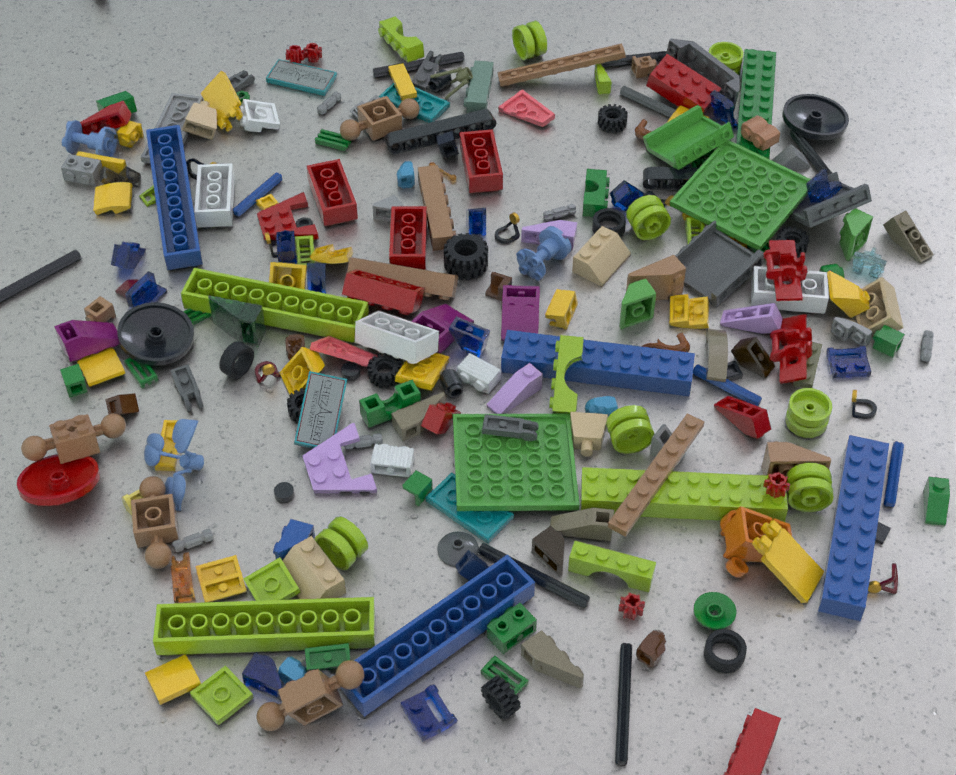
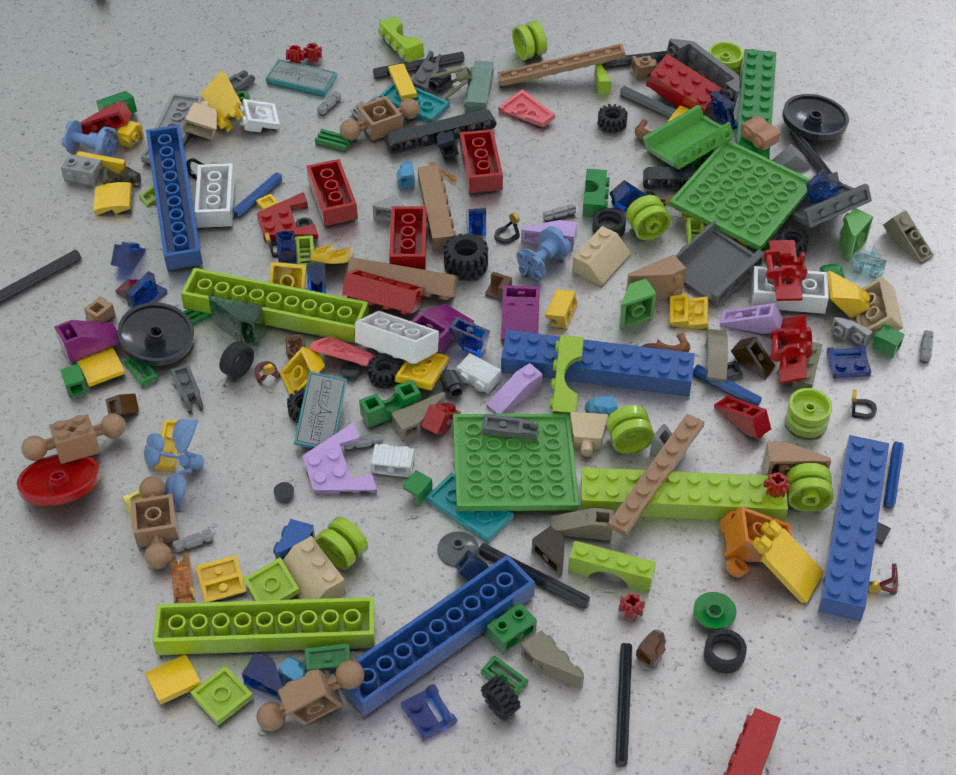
(936, 500): green slope -> none

